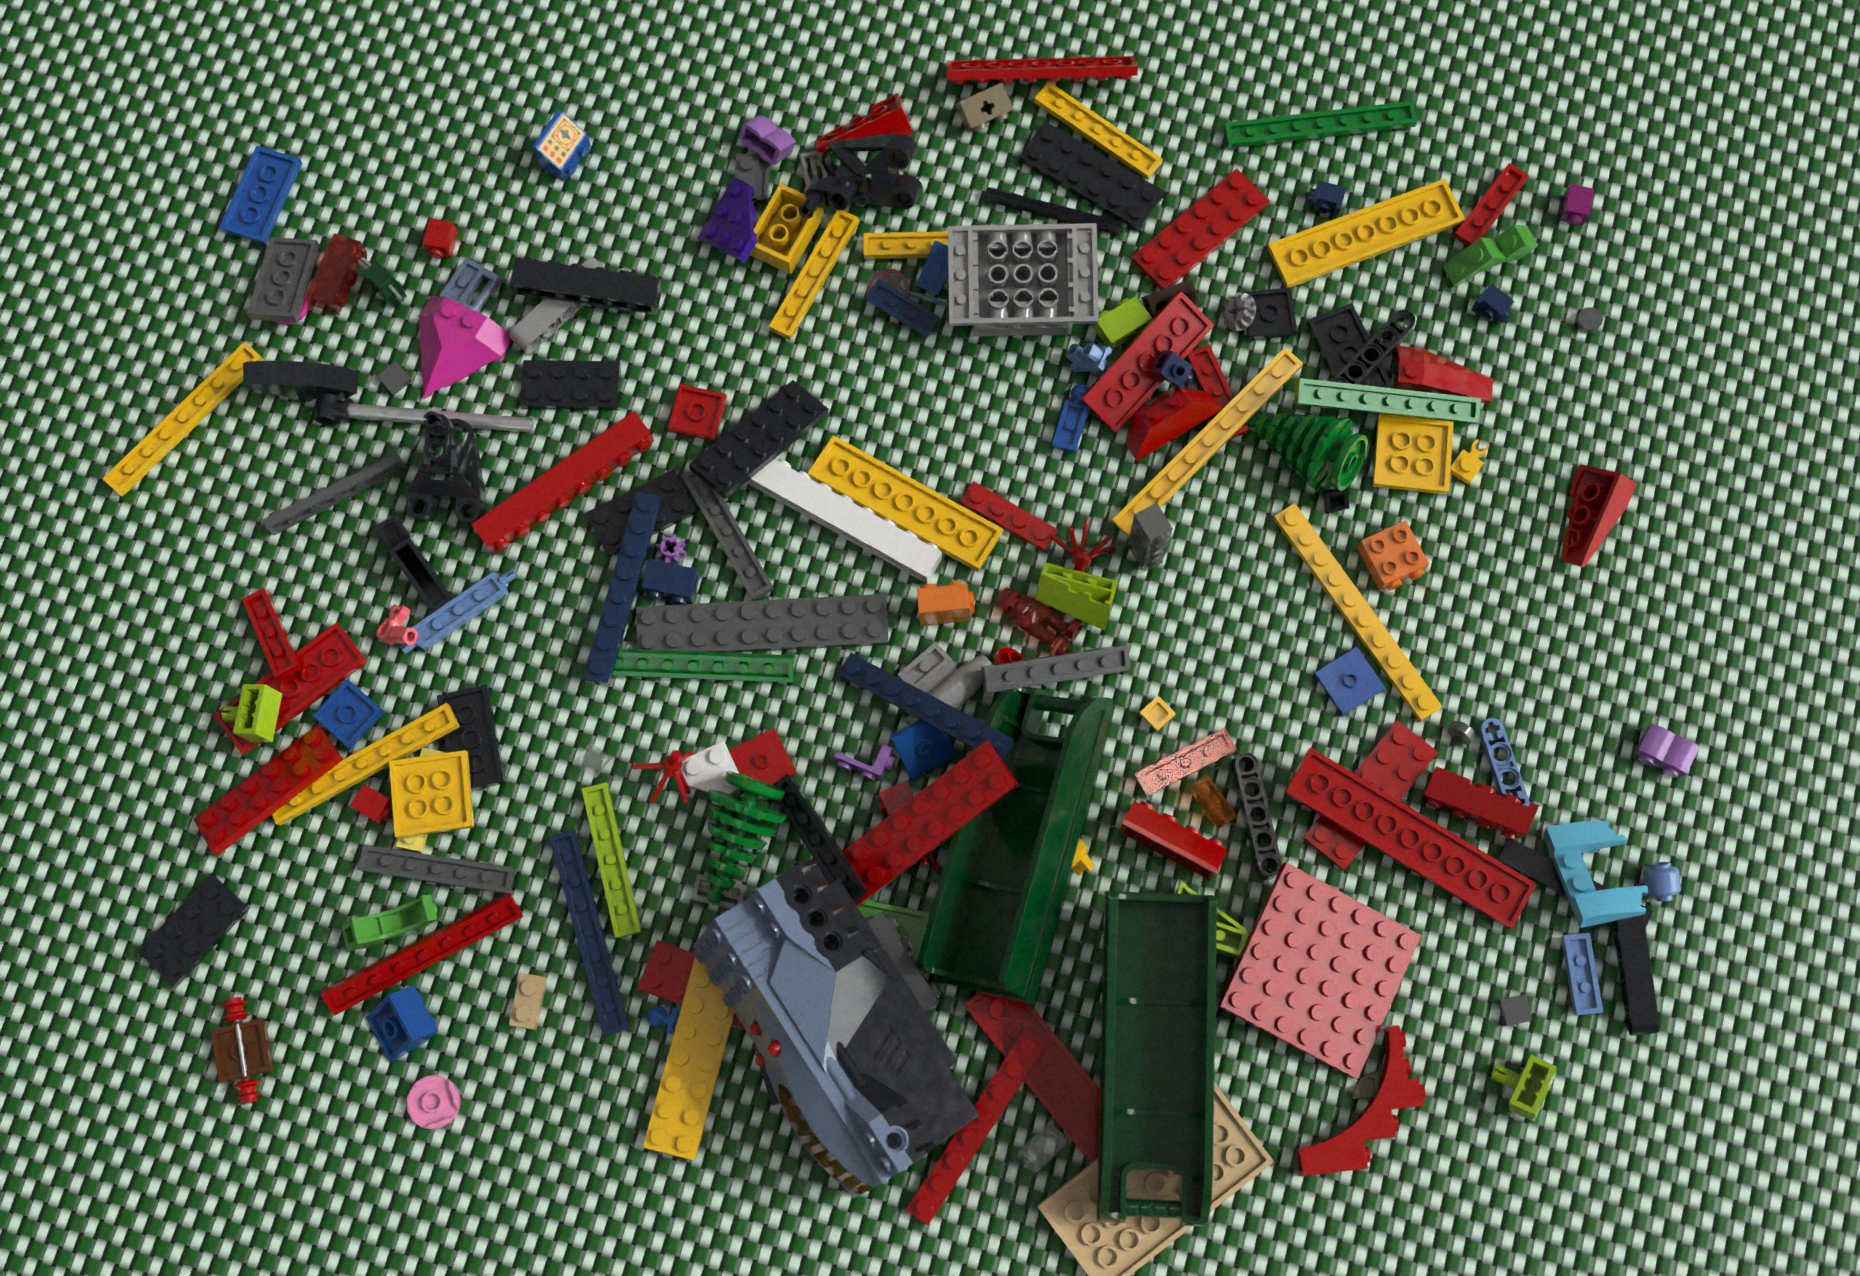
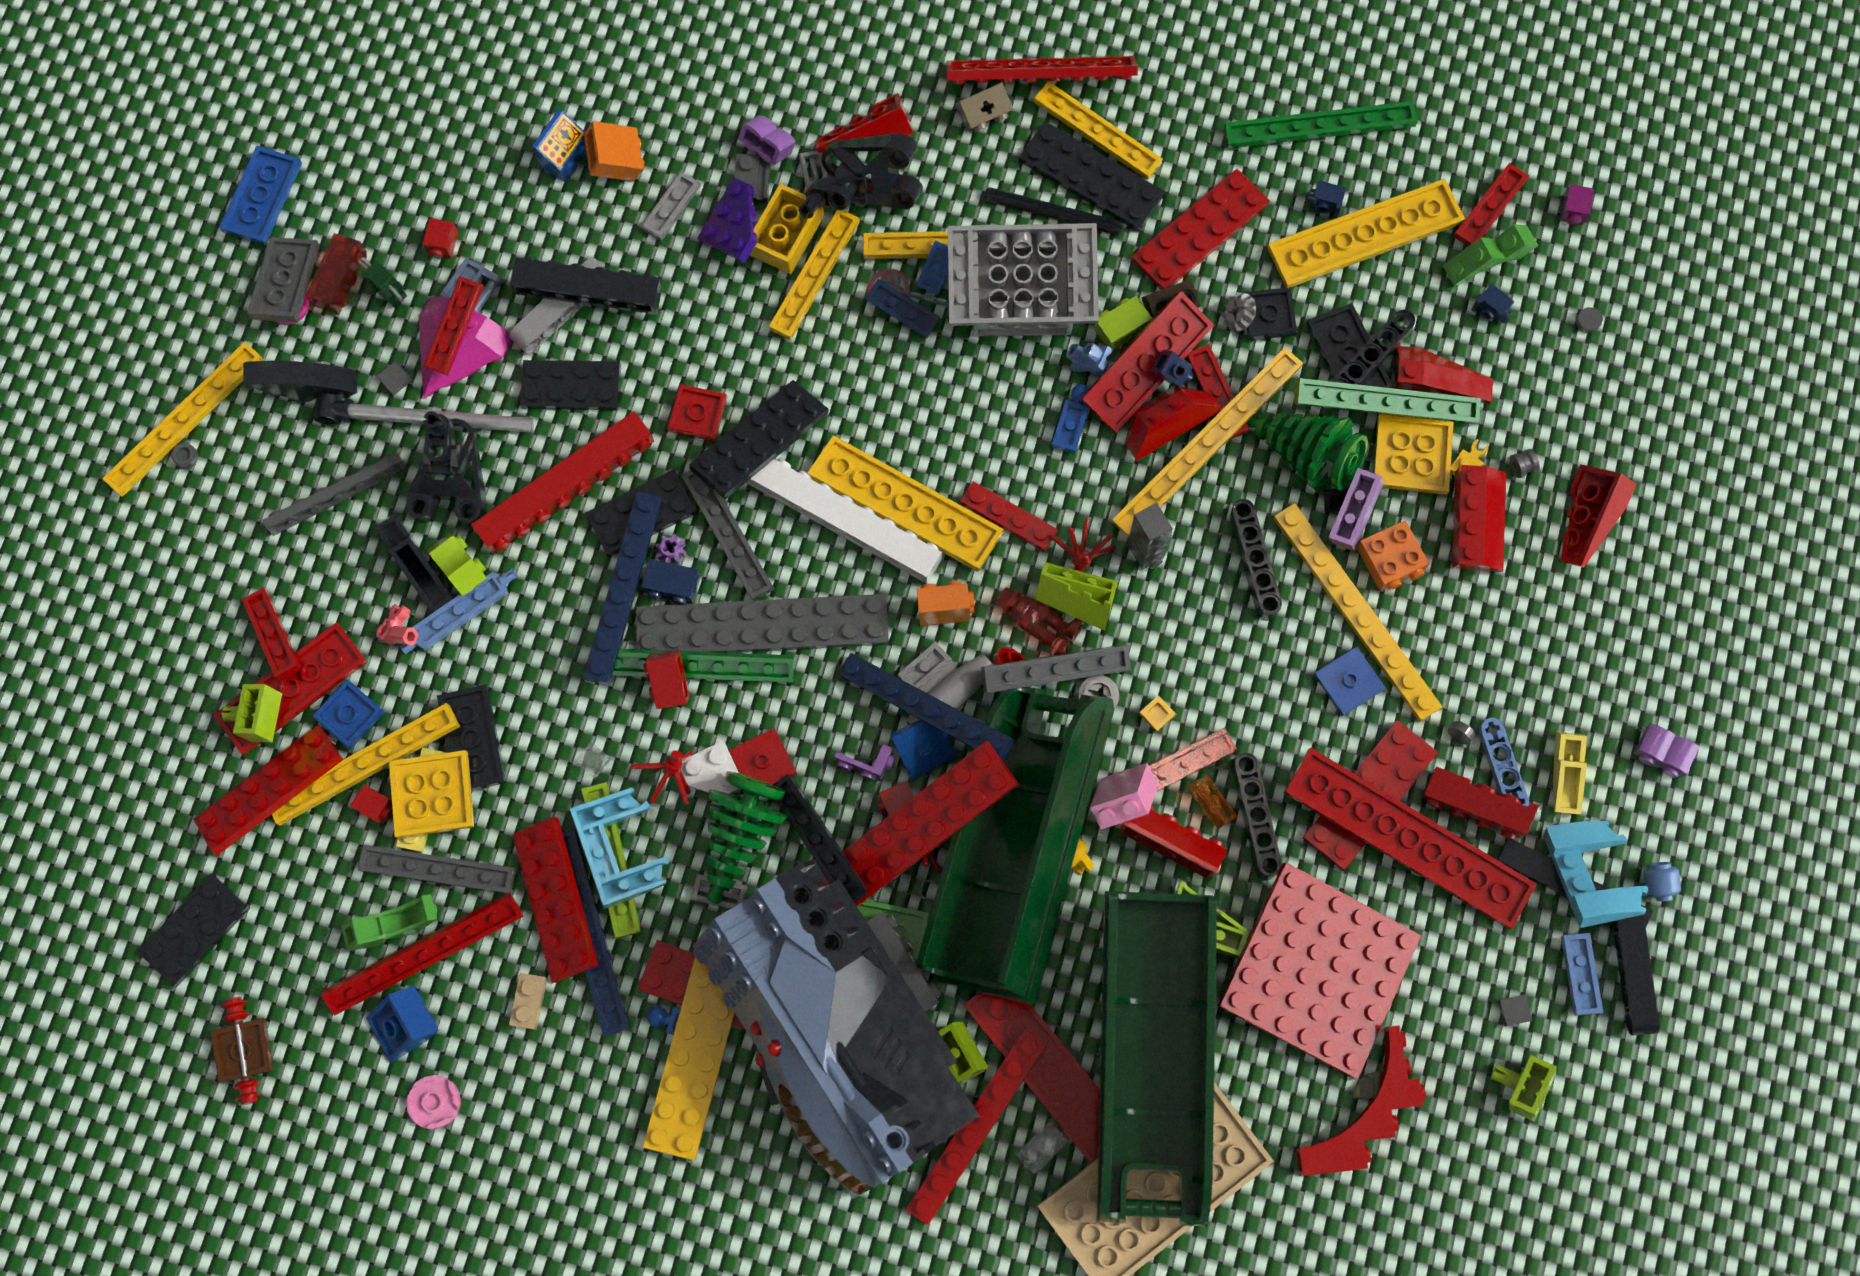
(184, 455): none -> dark grey tile
(453, 326): none -> red tile
(457, 564): none -> lime brick
(555, 900): none -> red plate
(590, 825): none -> medium azure wedge
(613, 151): none -> orange brick
(666, 679): none -> red brick
(670, 206): none -> light grey tile
(965, 1051): none -> lime brick
(1095, 684): none -> light grey gear
(1124, 796): none -> bright pink brick
(1258, 548): none -> black beam
(1356, 509): none -> lavender brick
(1479, 519): none -> red slope
(1524, 463): none -> flat silver wheel
(1569, 772): none -> light yellow slope

